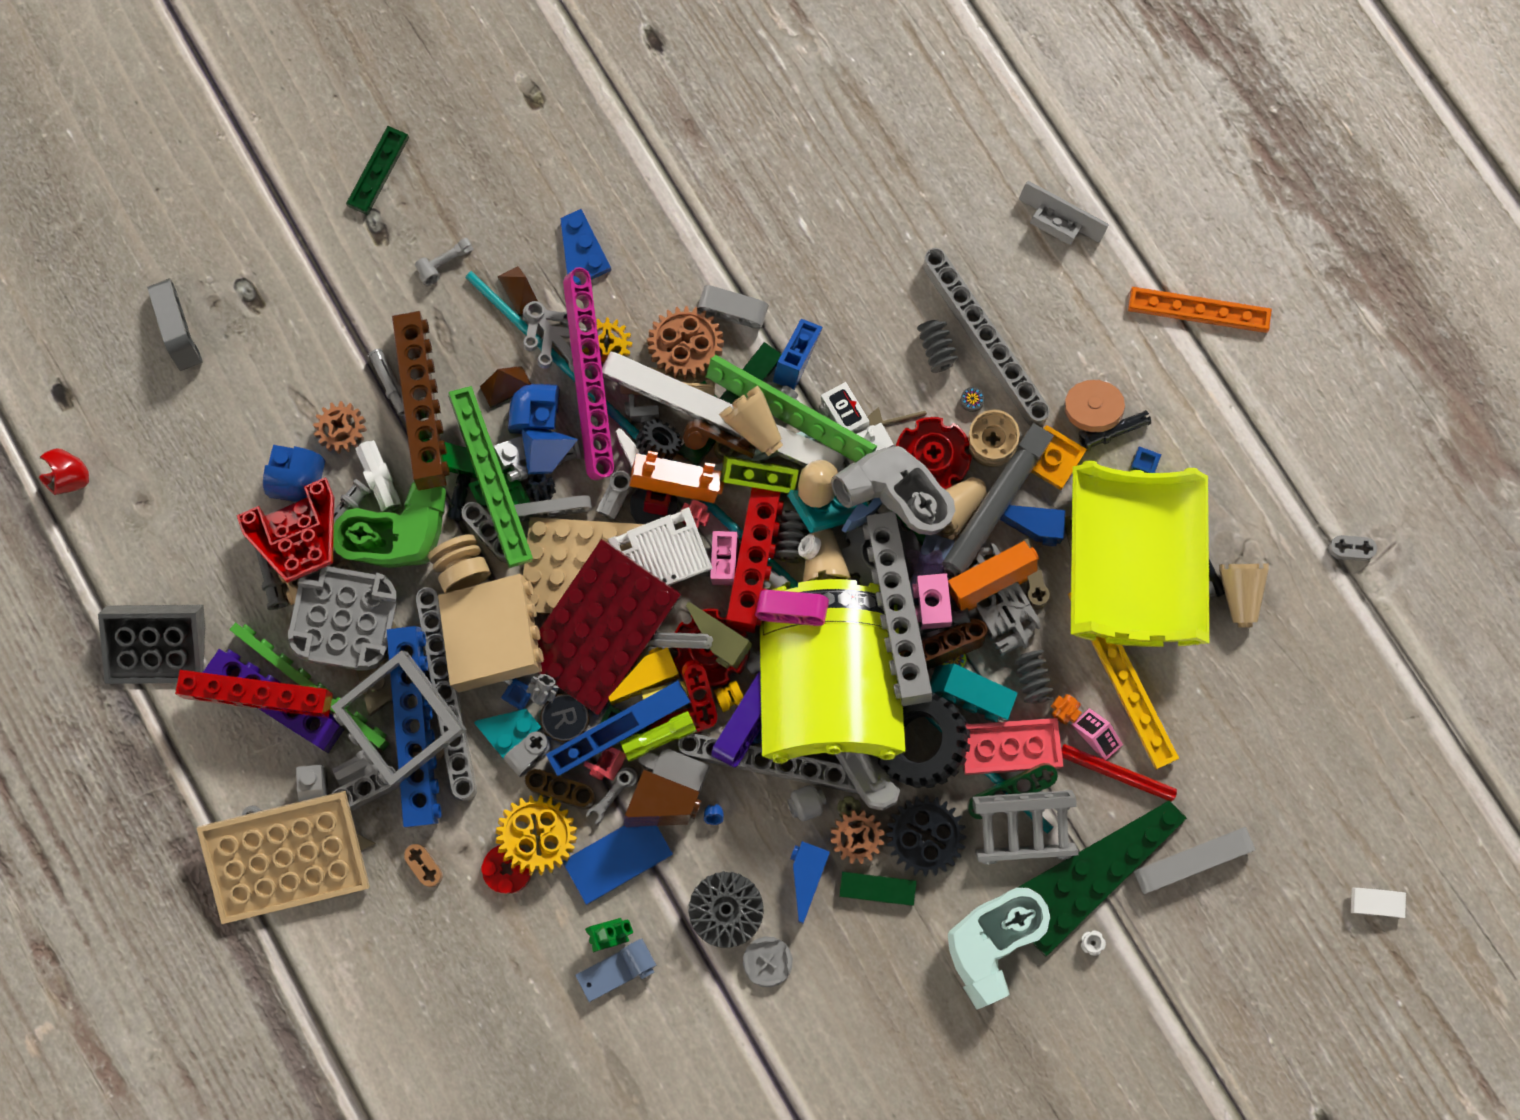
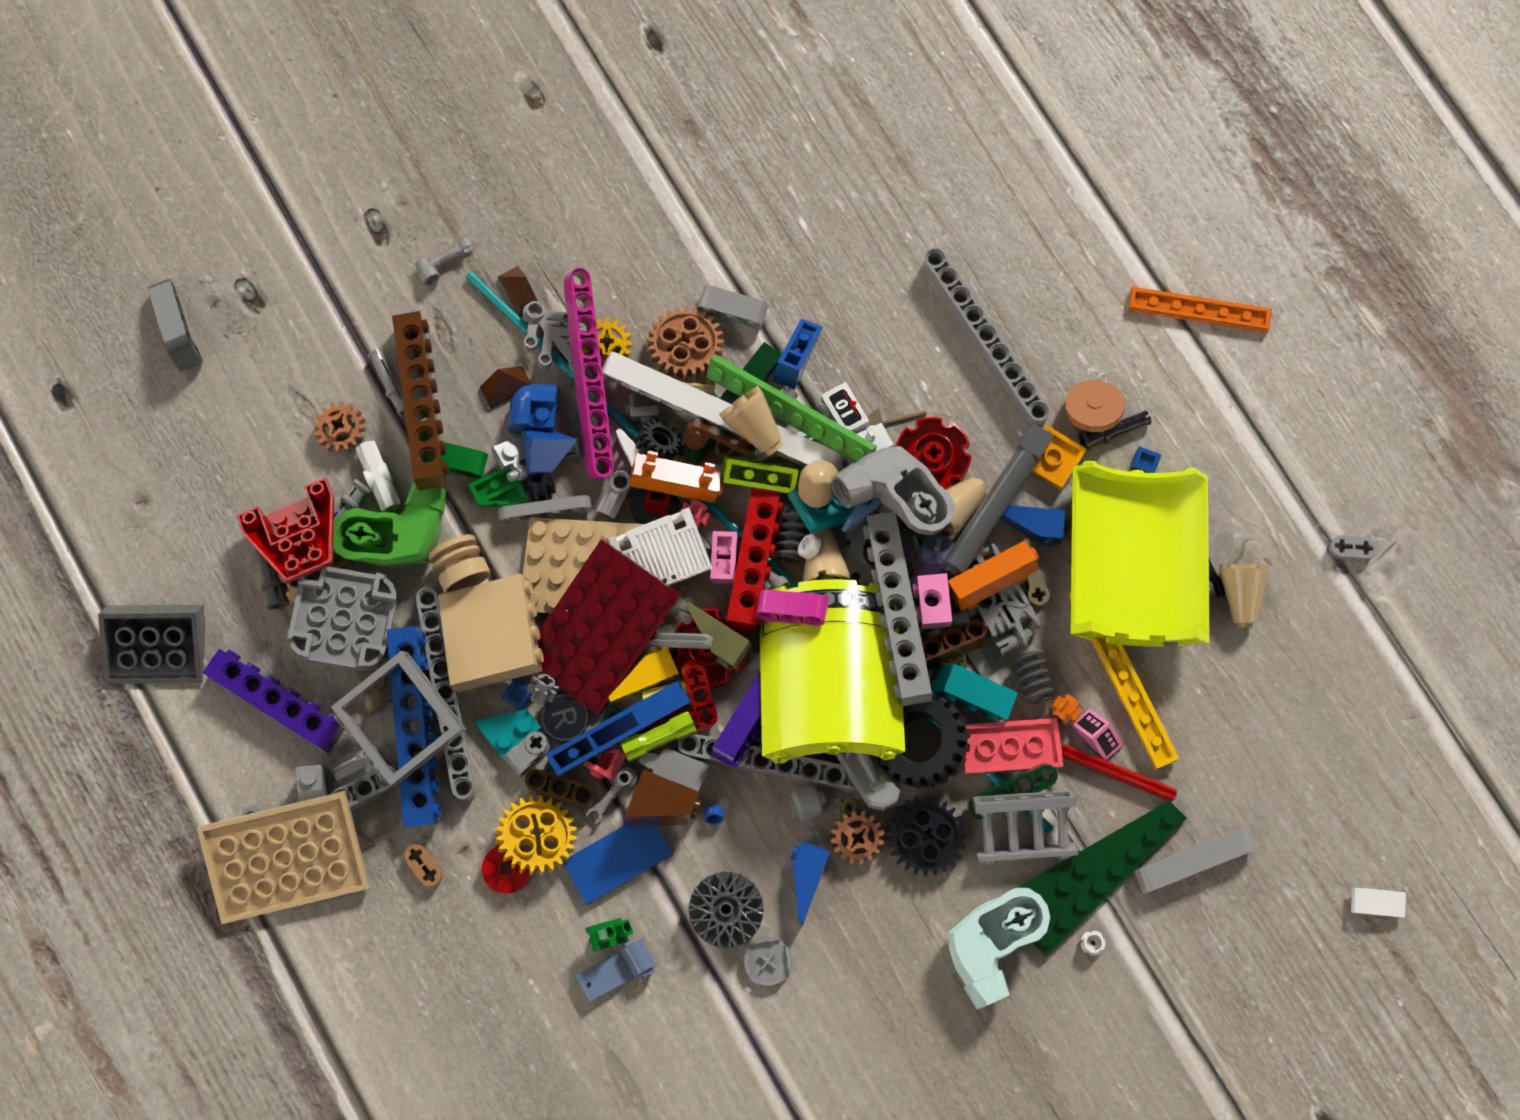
(67, 472): red piece -> none
(254, 693): red brick -> none
(290, 471): blue brick -> none
(303, 678): bright green plate -> none
(377, 170): dark green tile -> none
(459, 497): black axle -> none
(480, 525): light grey beam -> none
(490, 477): bright green plate -> none
(582, 246): blue wing -> none
(723, 696): yellow wheel -> none
(877, 888): dark green tile -> none
(937, 345): dark grey piece -> none
(972, 399): tile -> none
(1003, 429): tan wheel -> none
(1060, 216): light grey bracket -> none

